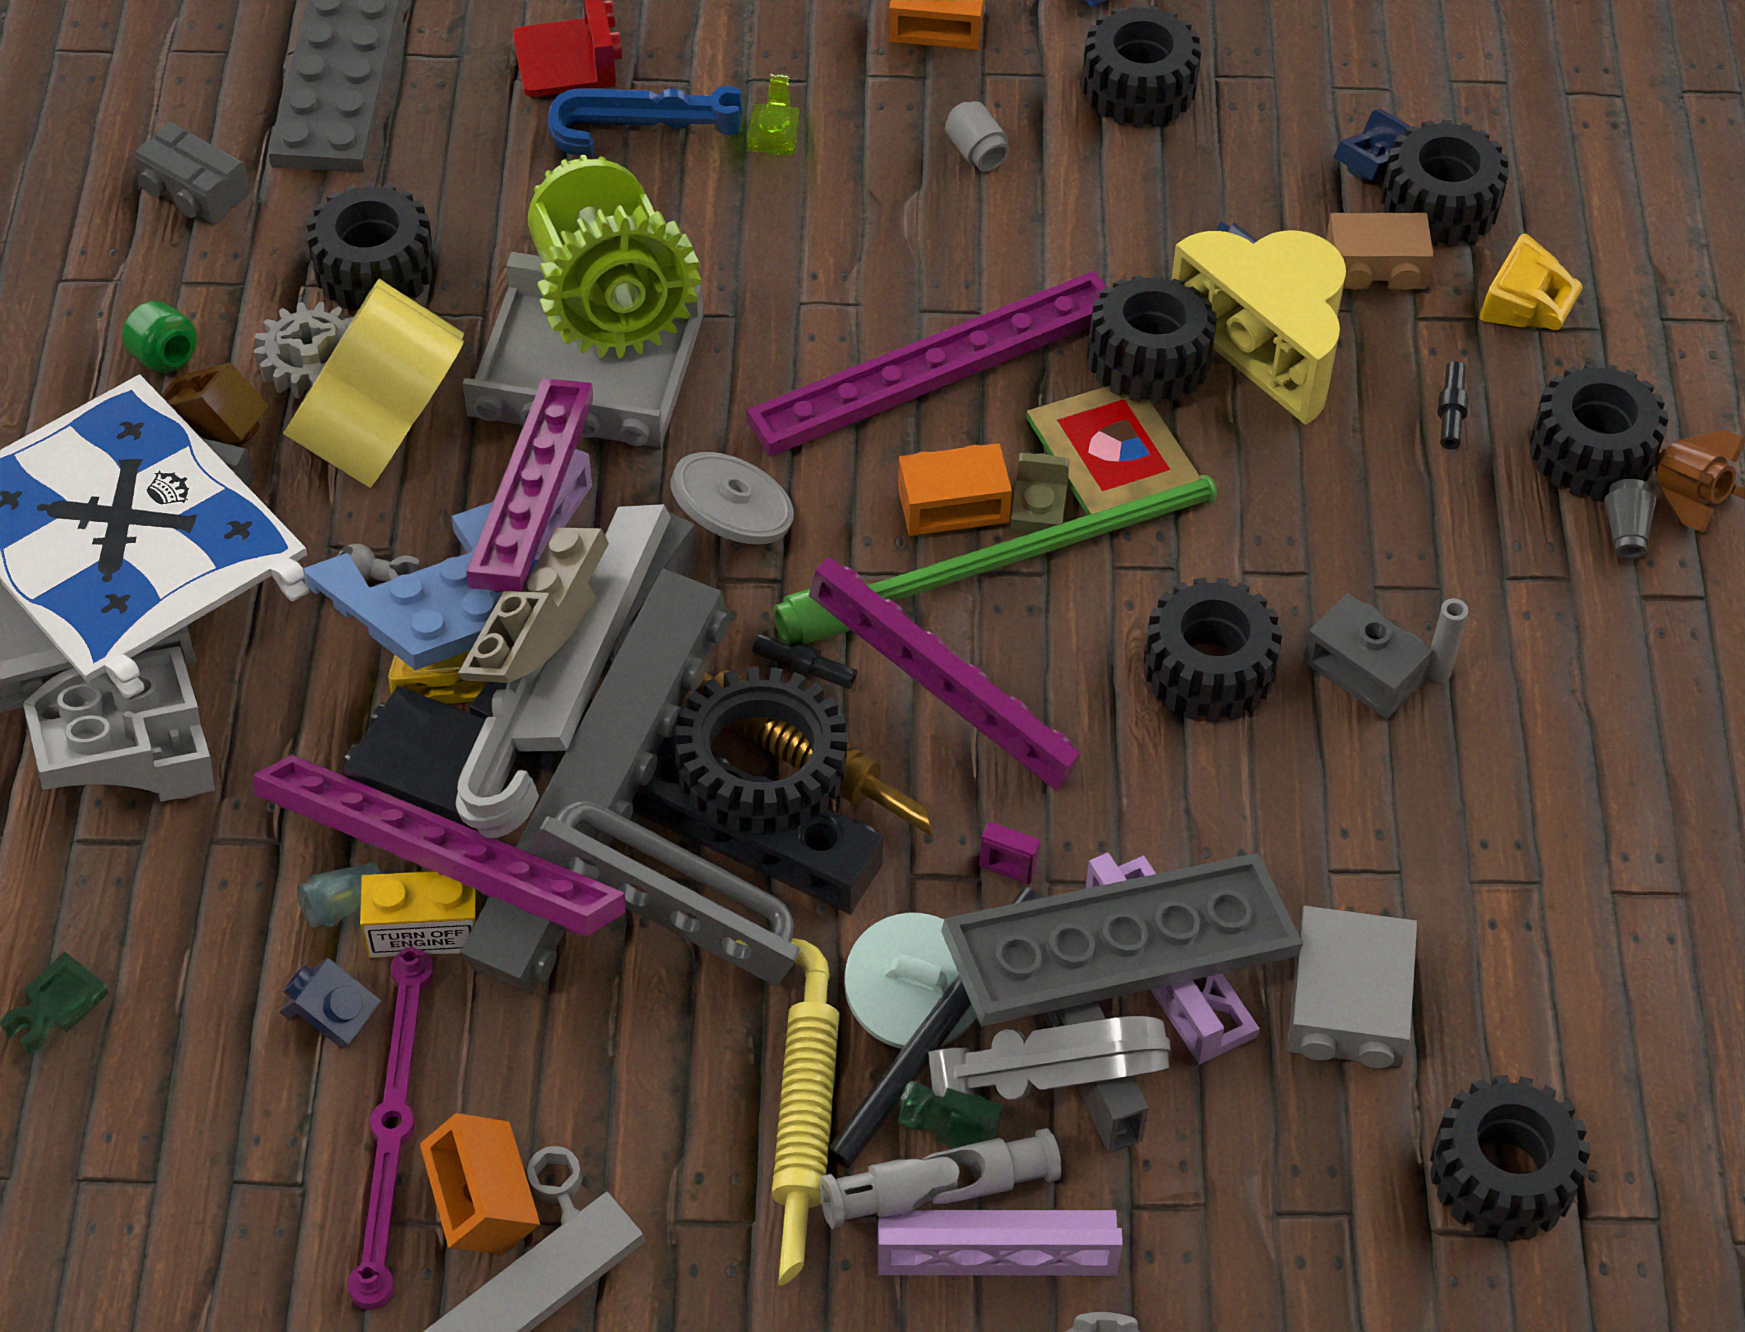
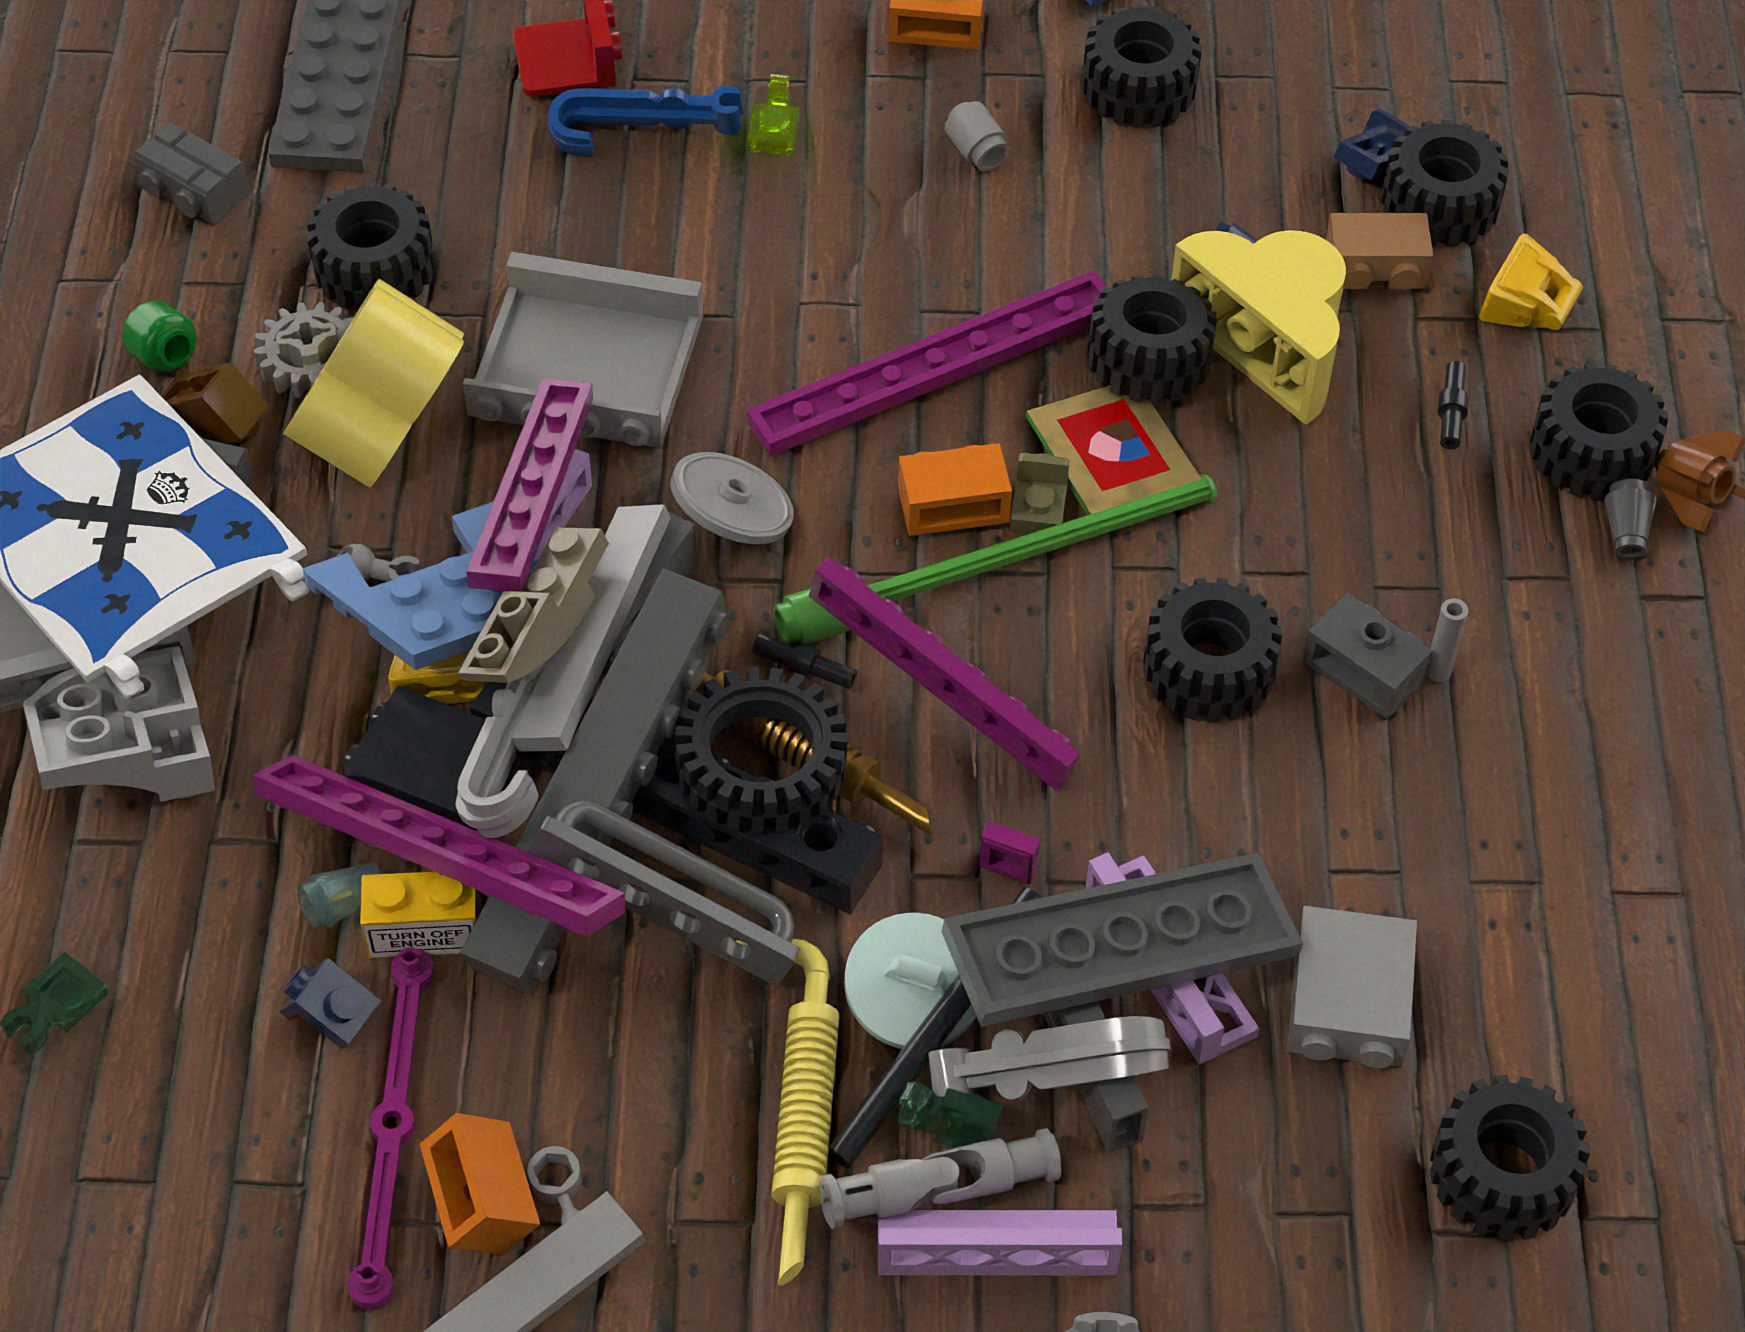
(608, 258): lime piece -> none

